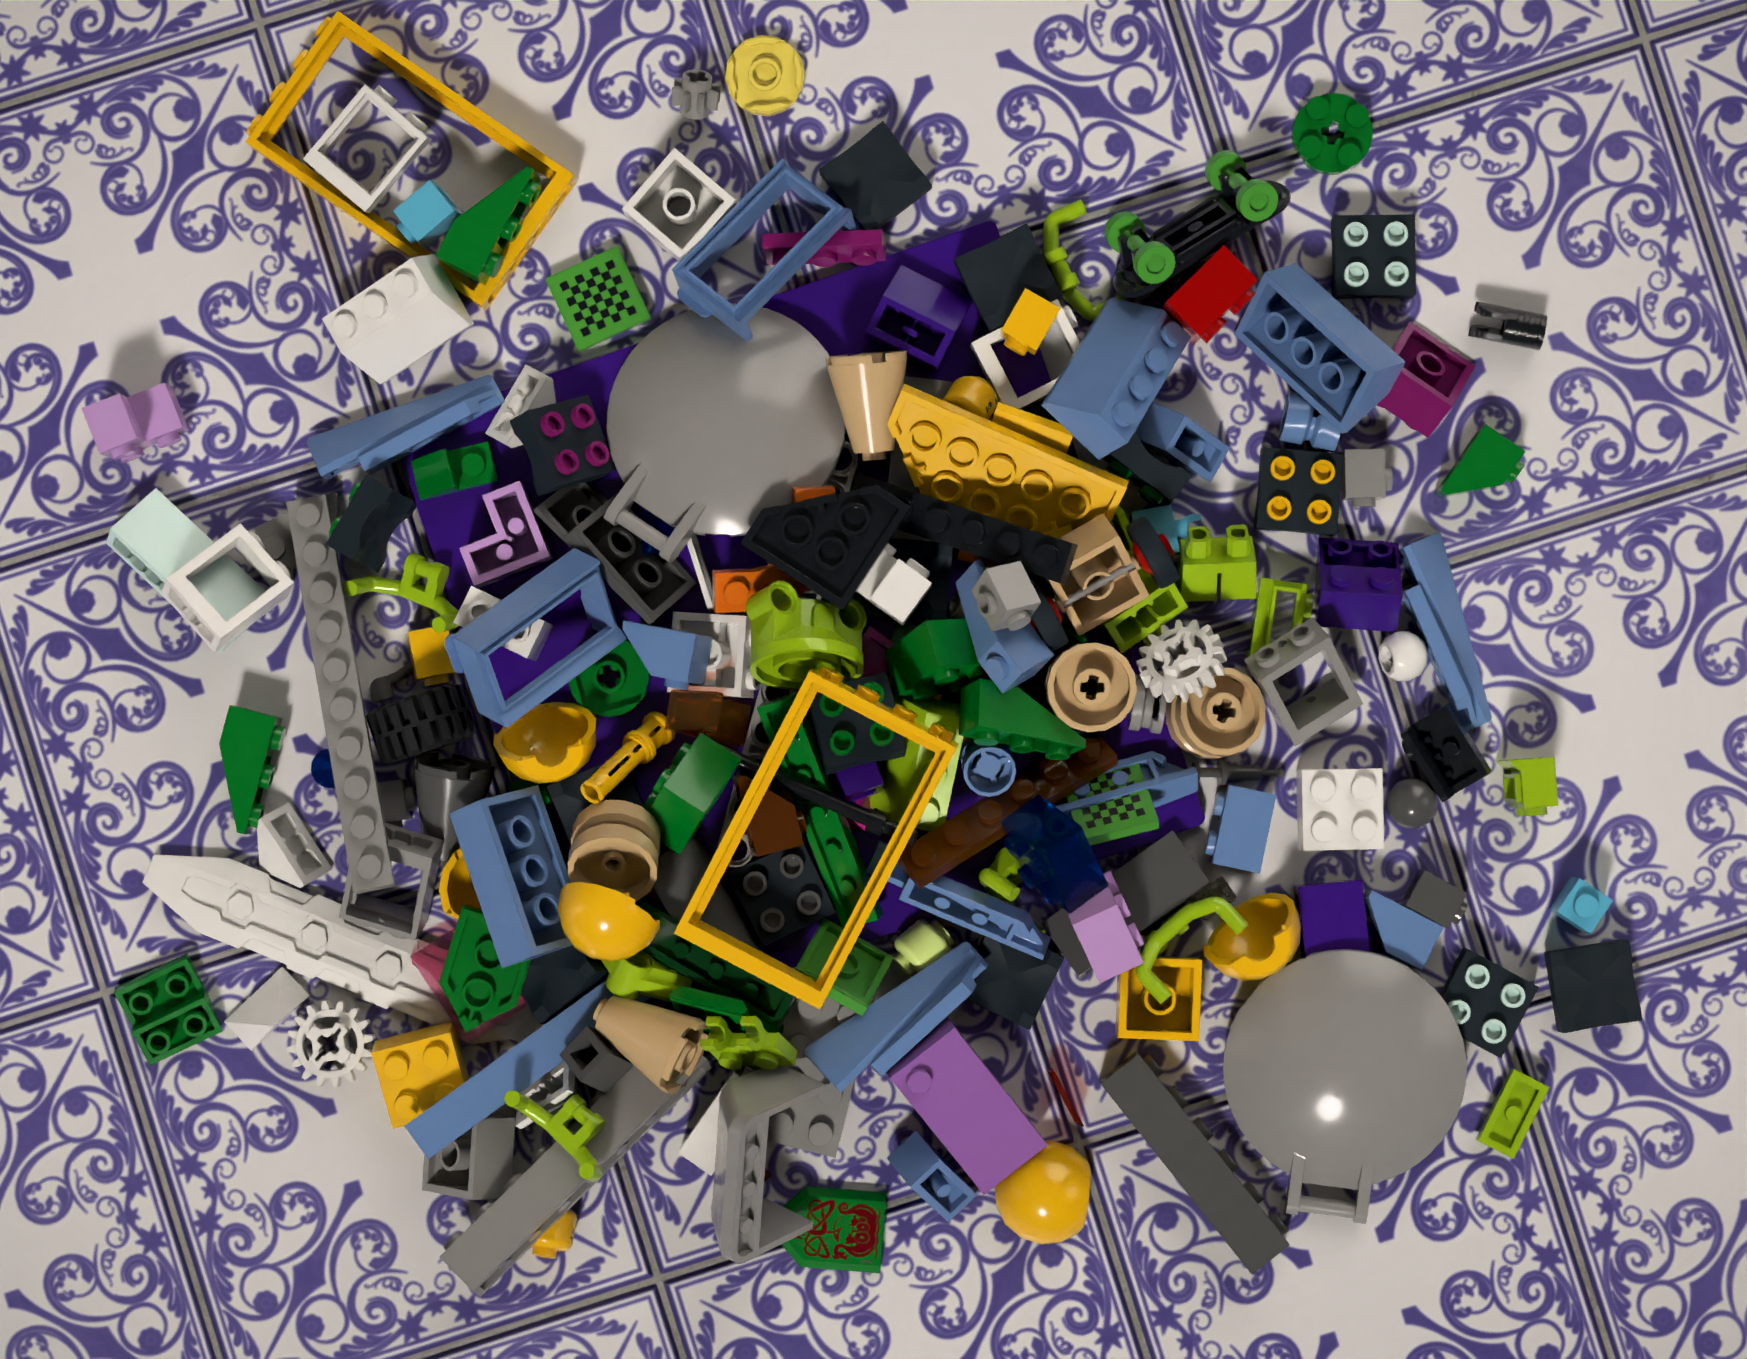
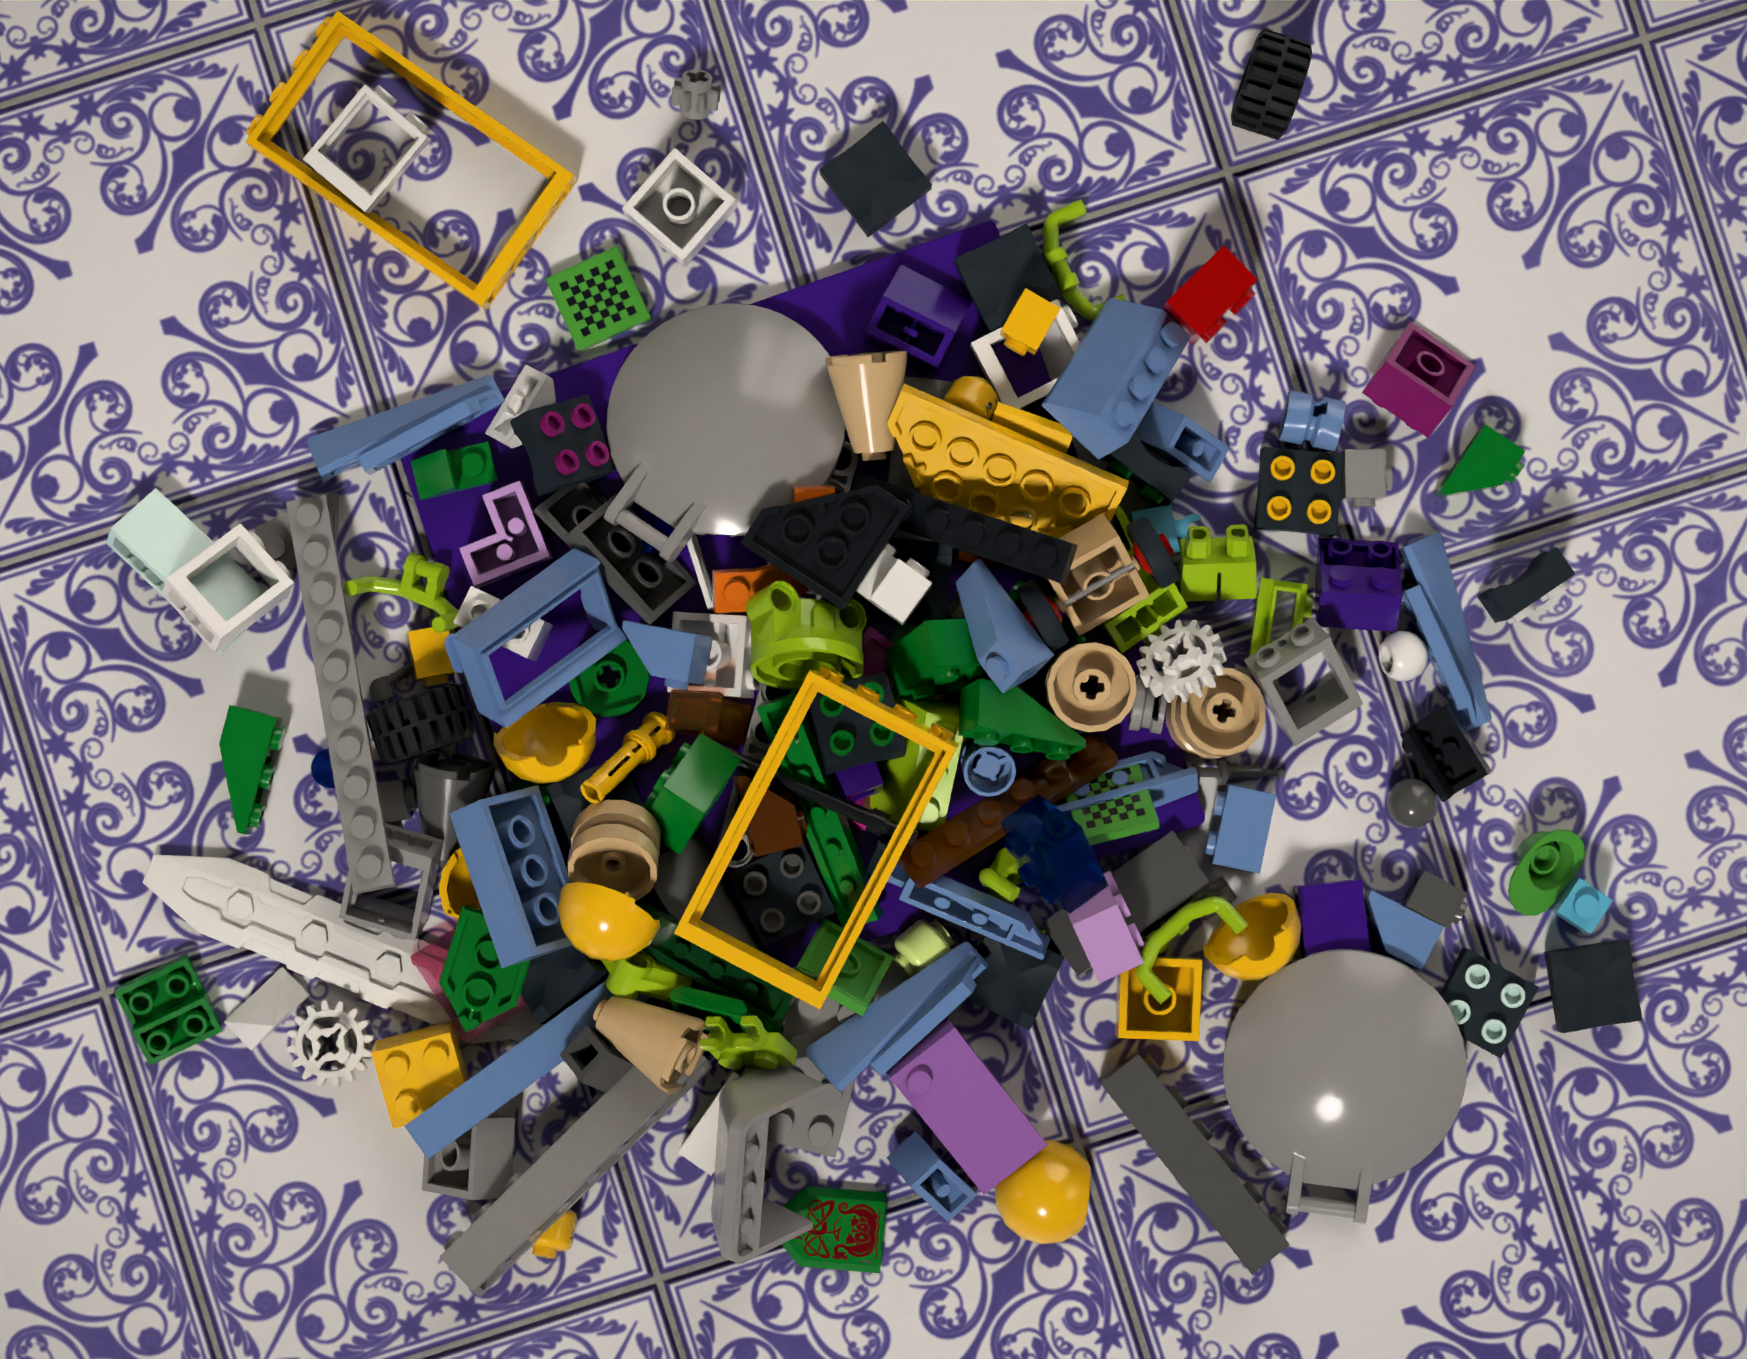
(132, 423): lavender brick -> none
(288, 848): white slope -> none
(369, 522): black brick -> none
(399, 319): white slope -> none
(426, 214): medium azure brick -> none
(481, 233): green slope -> none
(550, 1091): white slope -> none
(557, 1127): lime piece -> none
(733, 225): medium blue piece -> none
(765, 75): light yellow tile -> none
(854, 246): magenta plate -> none
(1006, 596): light grey brick -> none
(1064, 1096): clear red piece -> none
(1198, 232): piece -> none
(1271, 84): none -> black tyre
(1313, 147): green plate -> none
(1318, 346): medium blue slope -> none
(1340, 809): white brick -> none
(1373, 256): black brick -> none
(1512, 1113): lime plate -> none
(1517, 327): black hinge -> none
(1530, 785): lime window -> none
(1541, 580): none -> black brick
(1544, 869): none -> bright green piece

